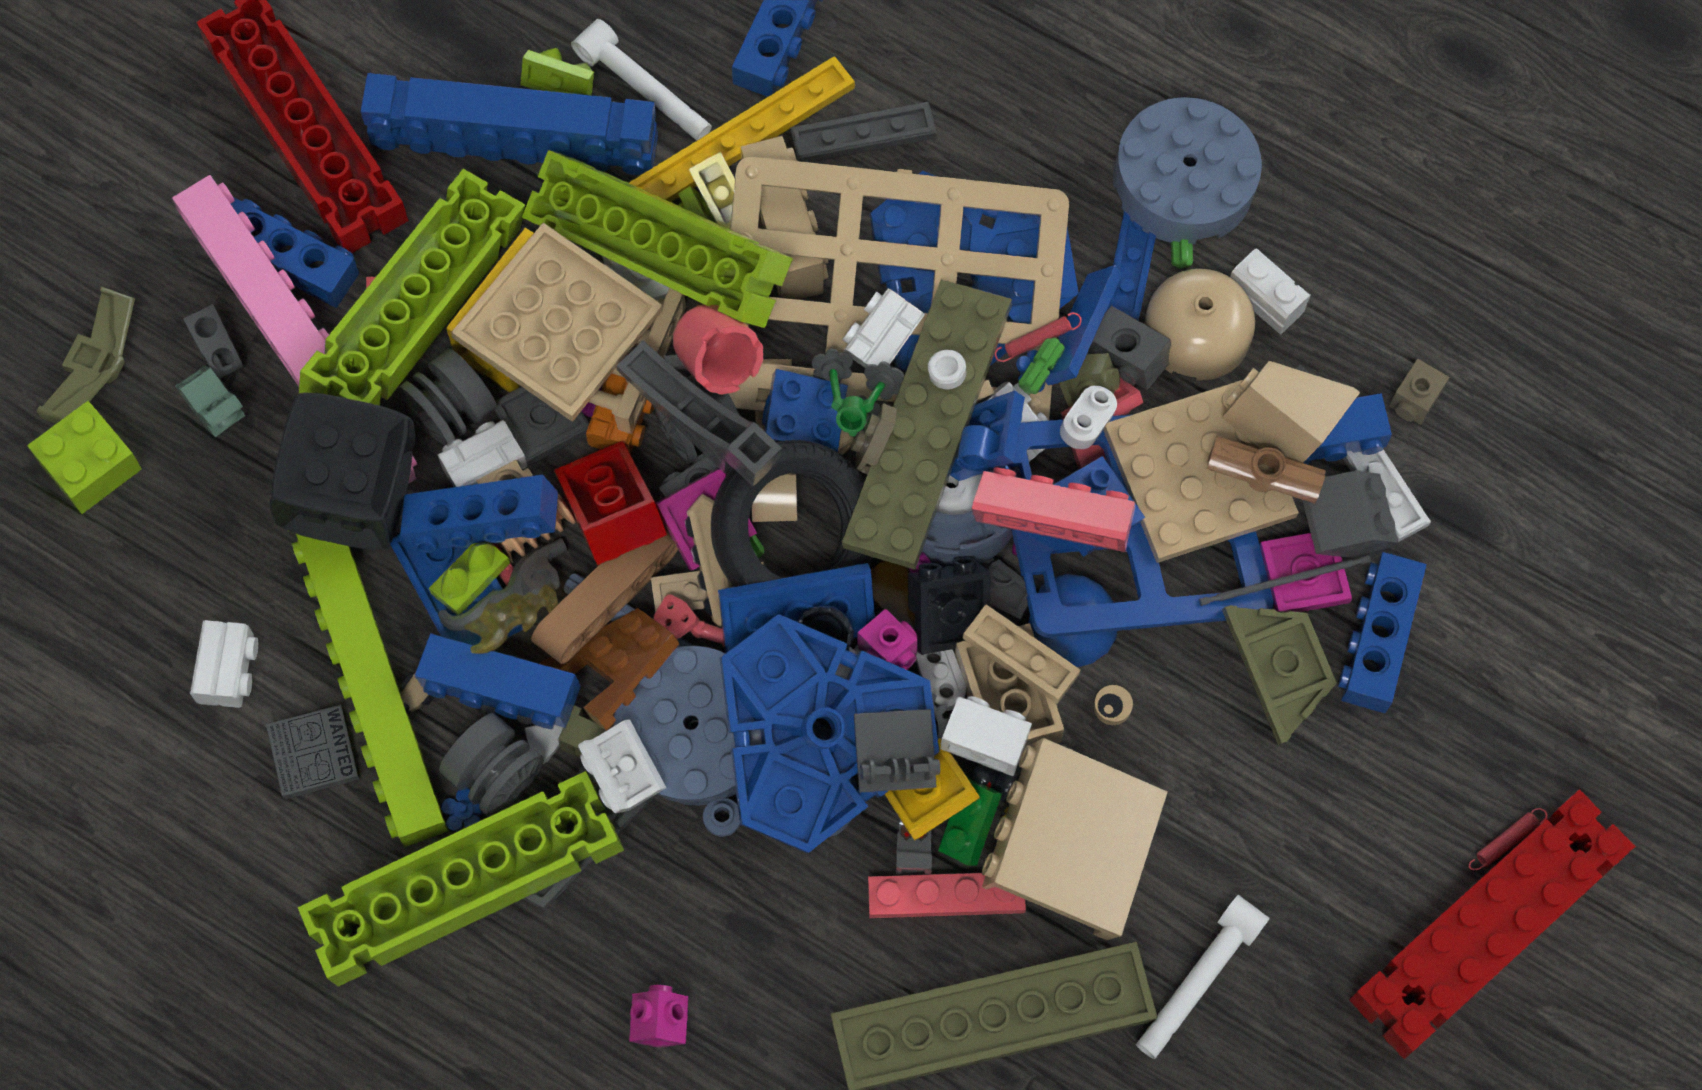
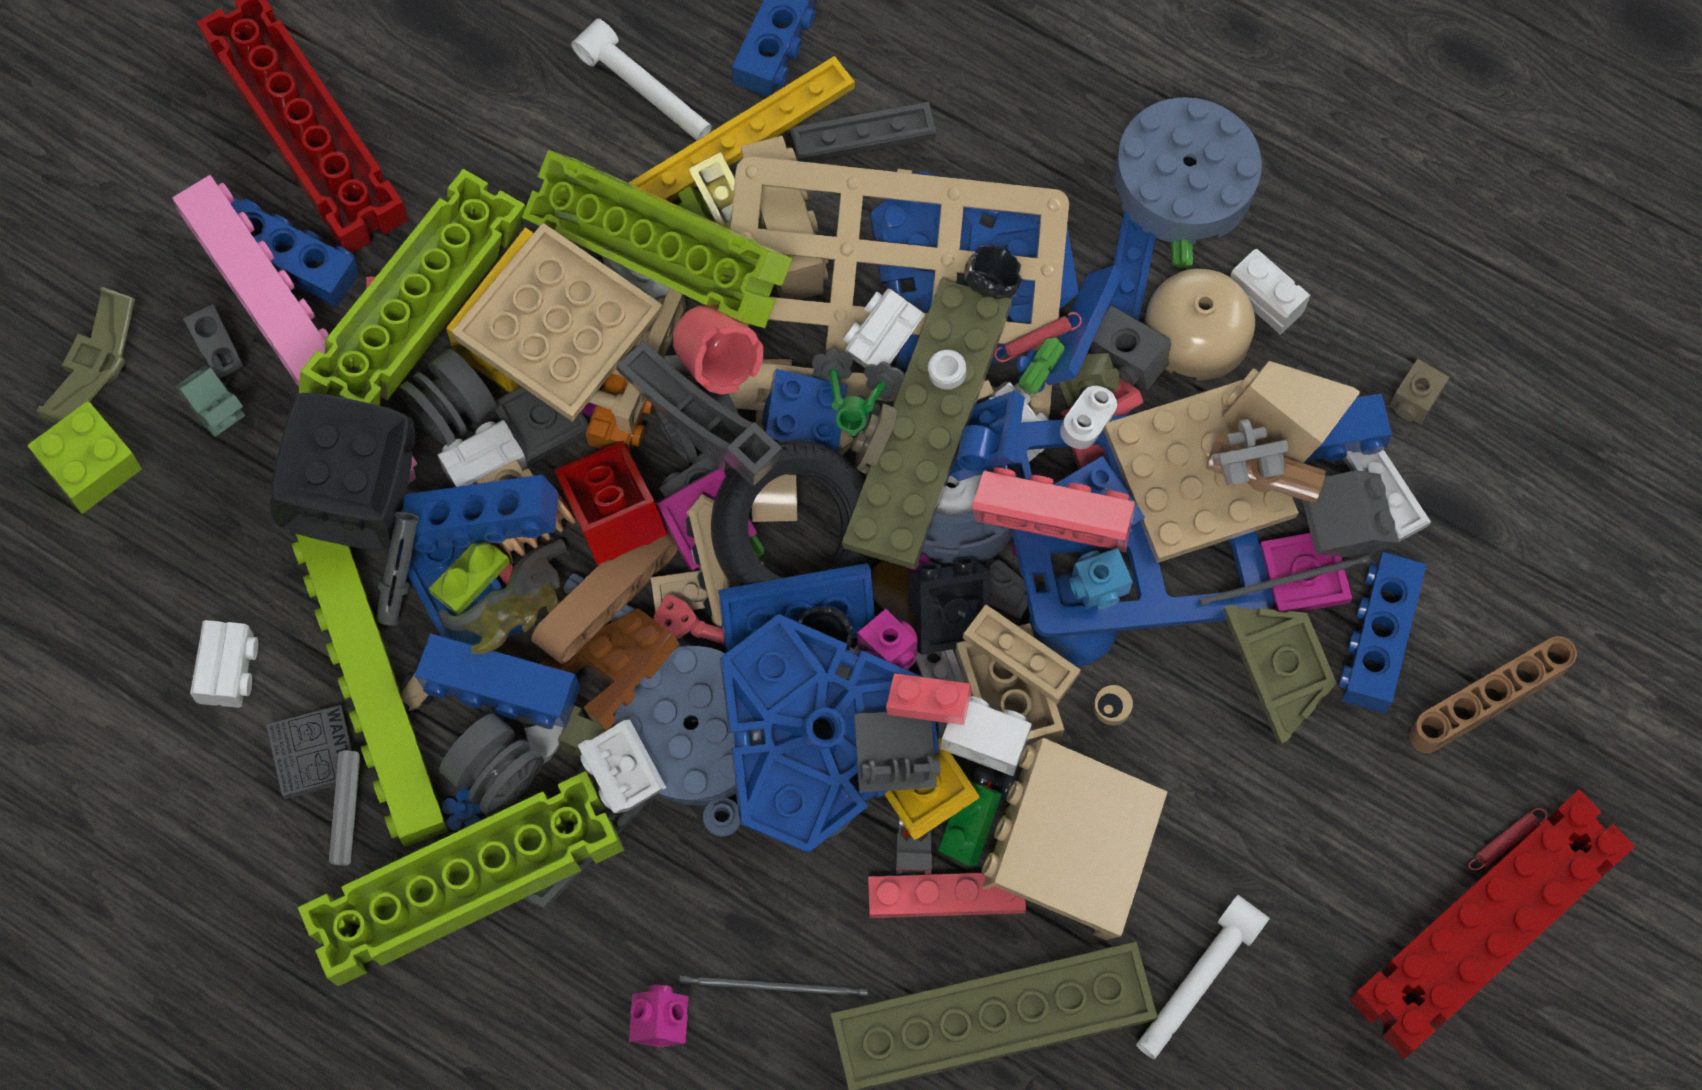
(344, 808): none -> light grey axle
(389, 608): none -> dark grey pin
(508, 123): blue brick -> none
(550, 73): lime tile -> none
(773, 986): none -> dark grey piece
(929, 699): none -> coral plate
(993, 272): none -> black hair
(1100, 579): none -> dark azure brick
(1268, 455): none -> light grey hips
(1502, 680): none -> medium nougat beam

